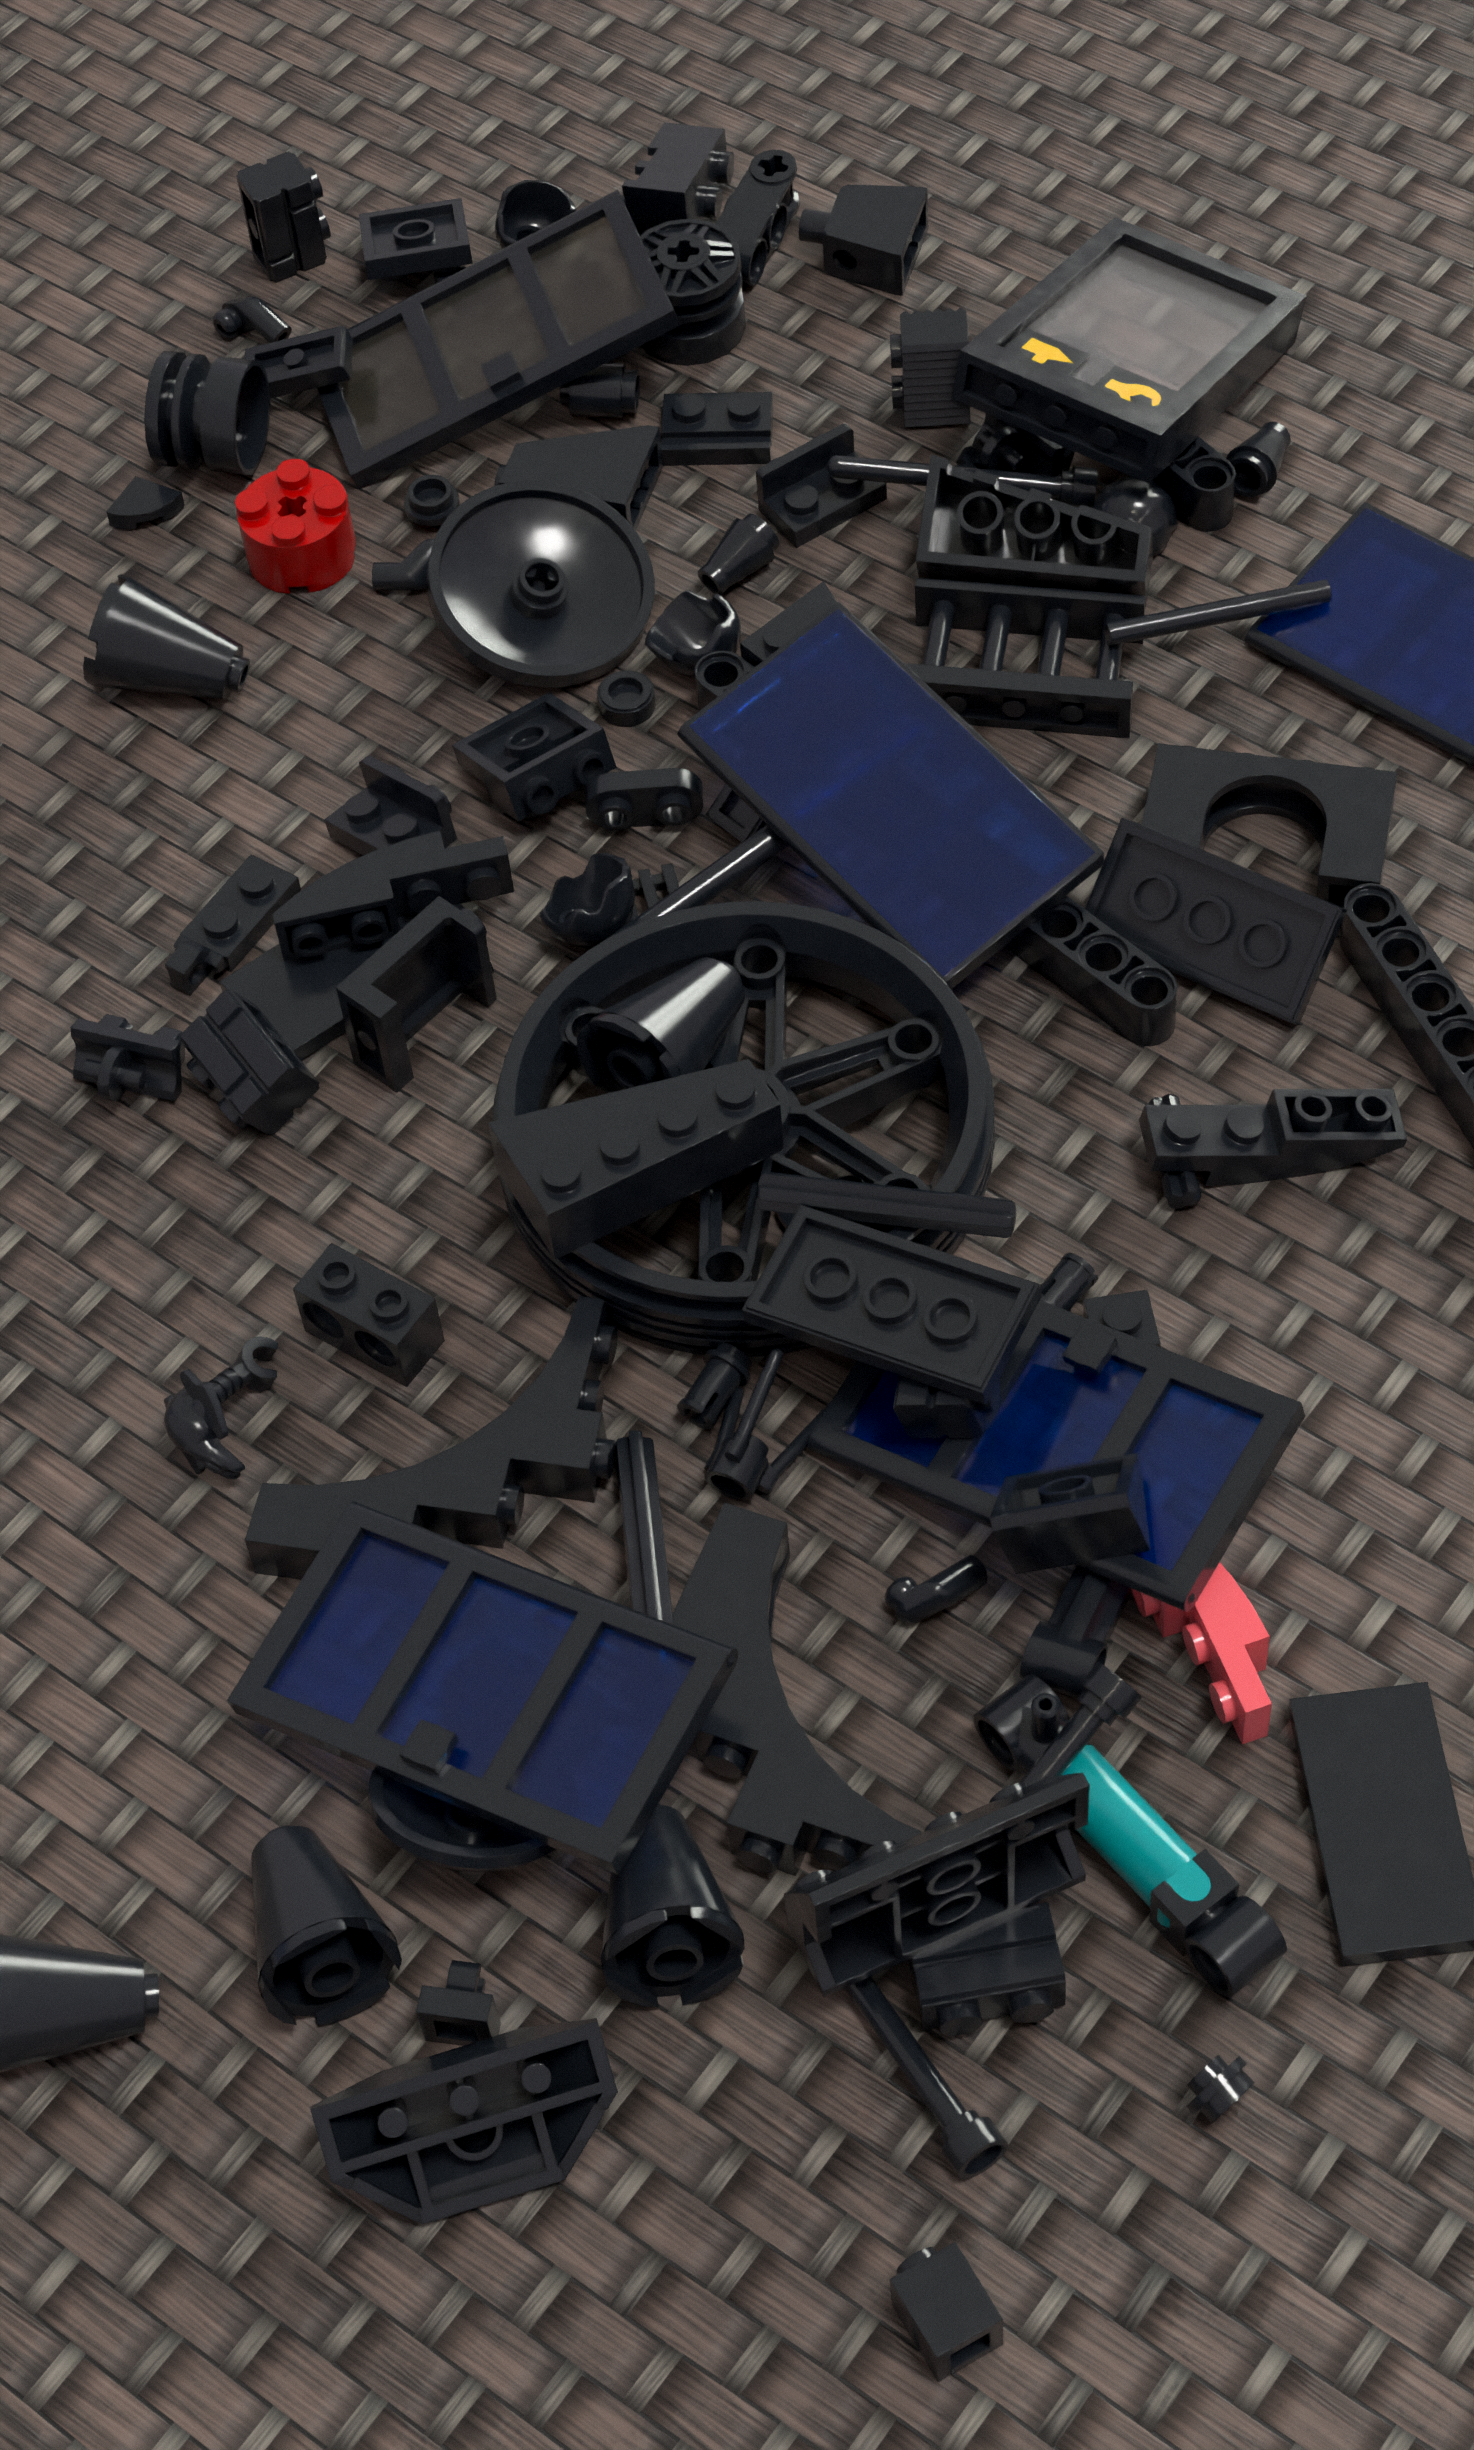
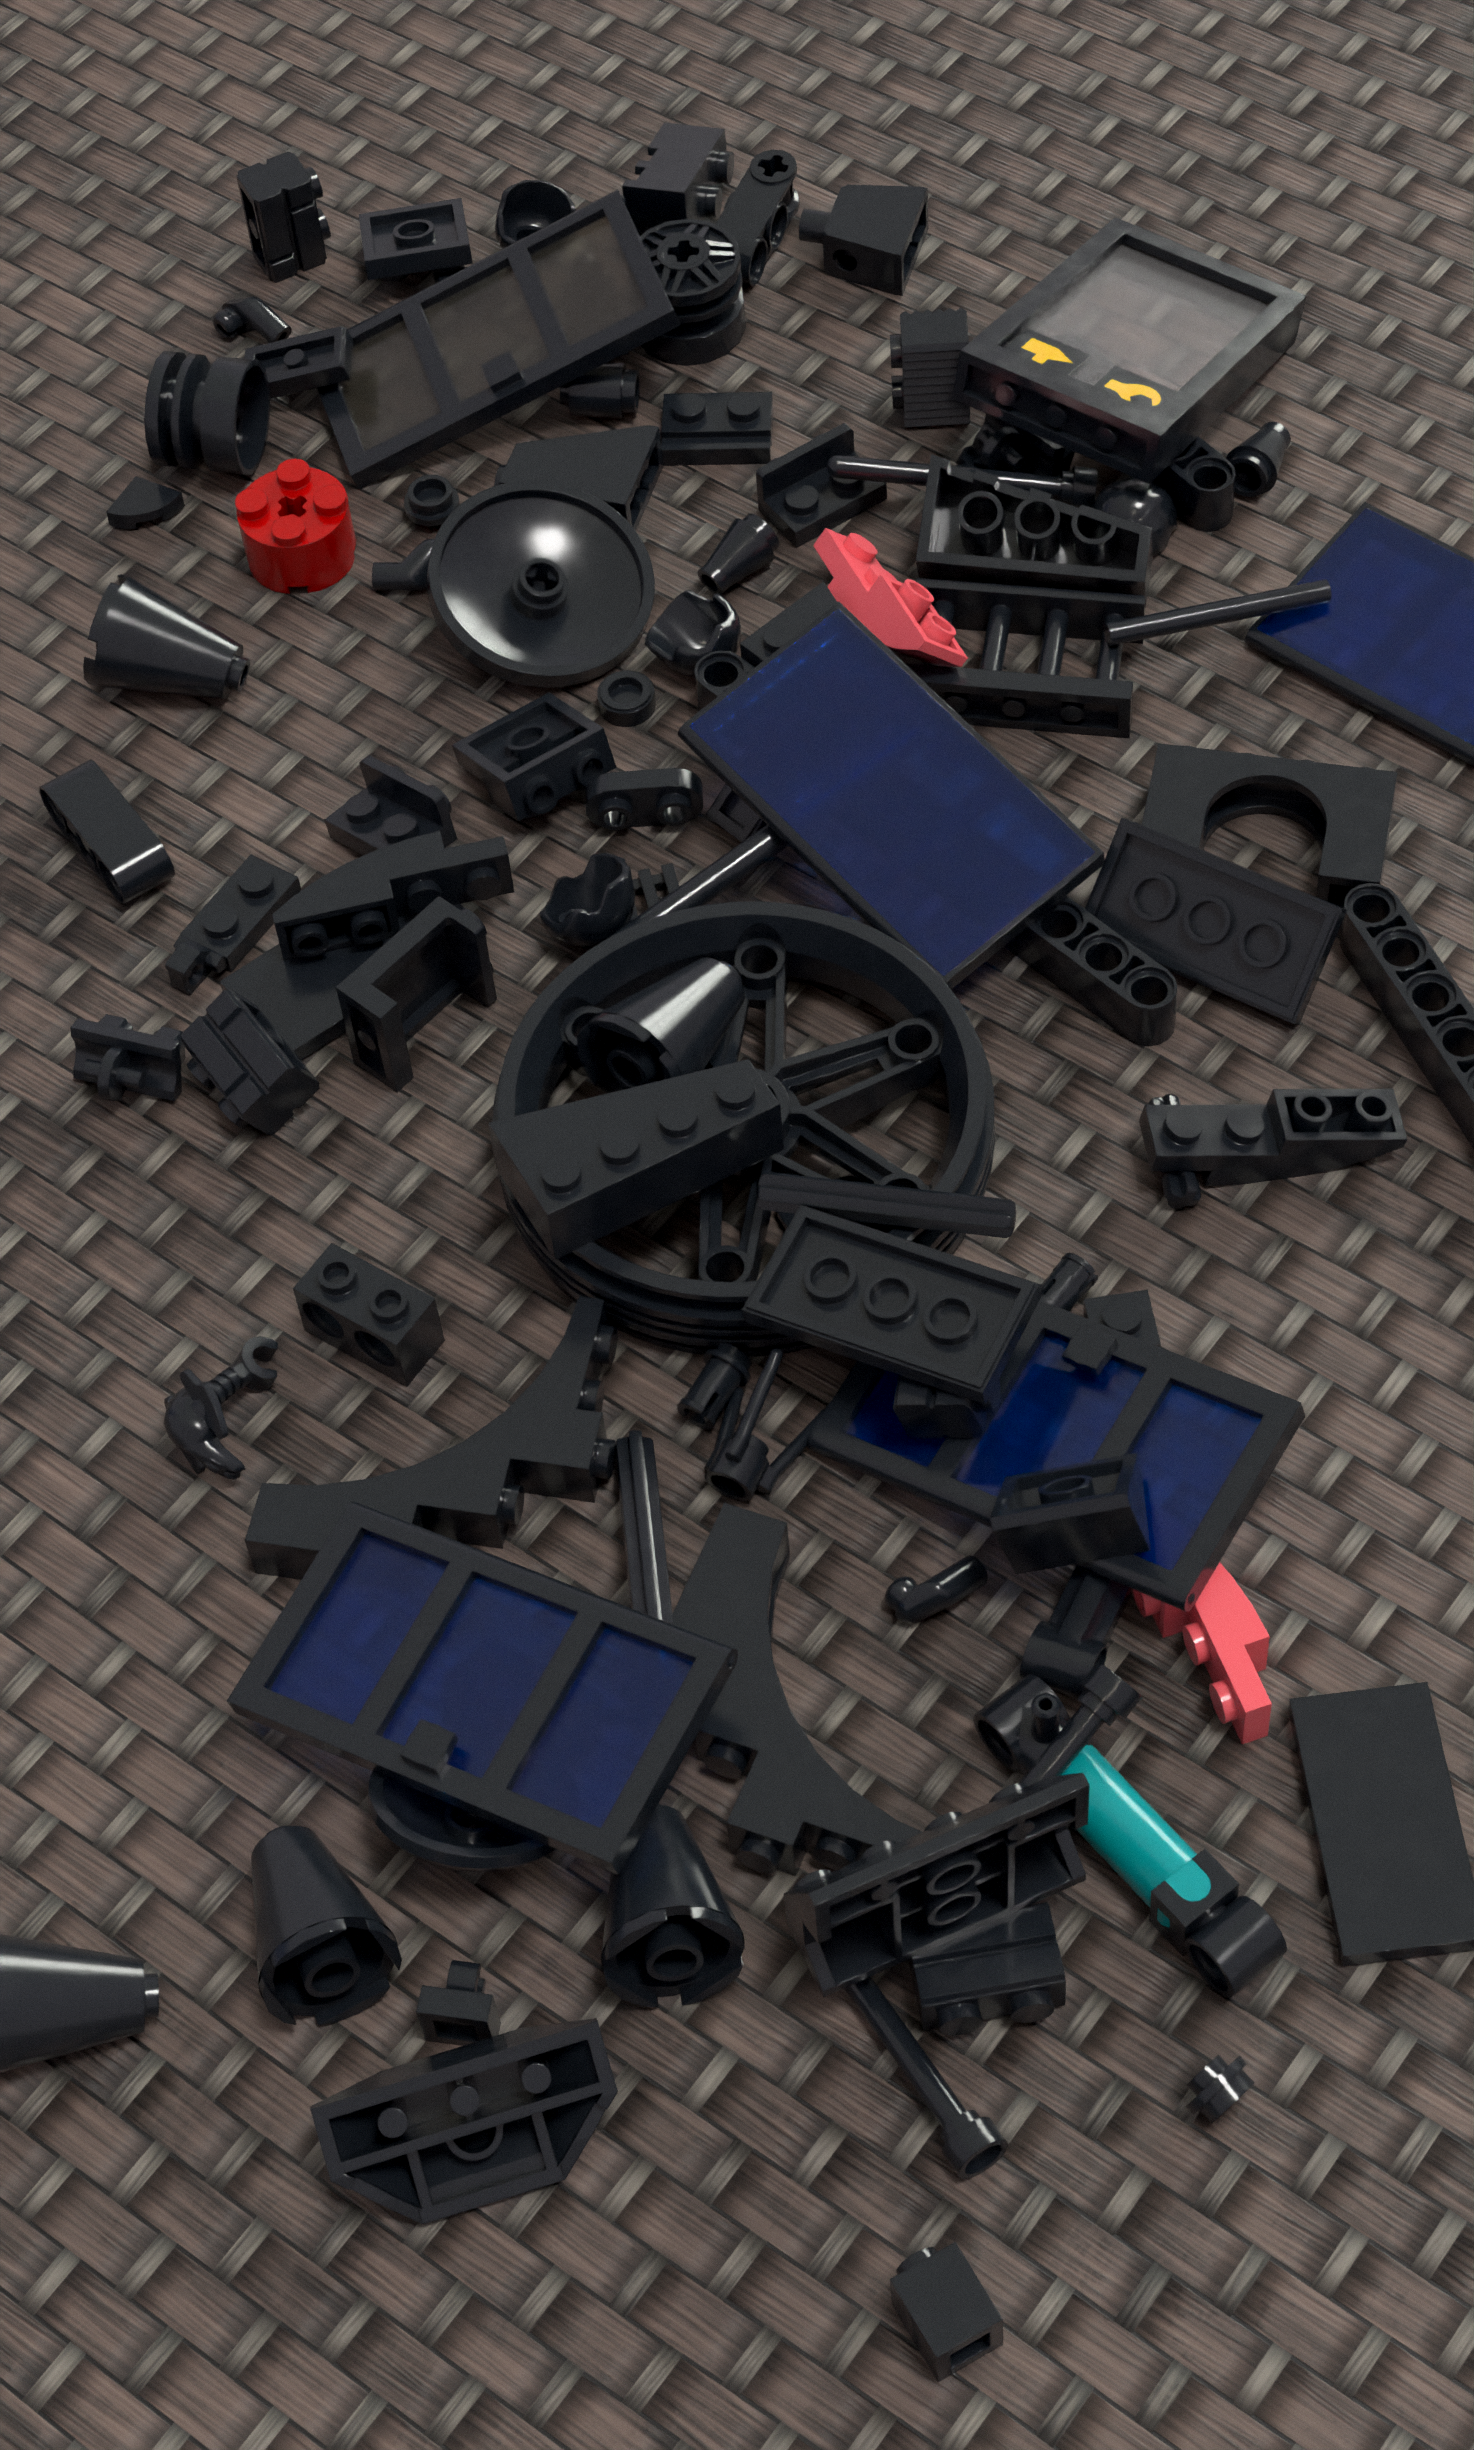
(107, 831): none -> black beam
(892, 610): none -> coral slope

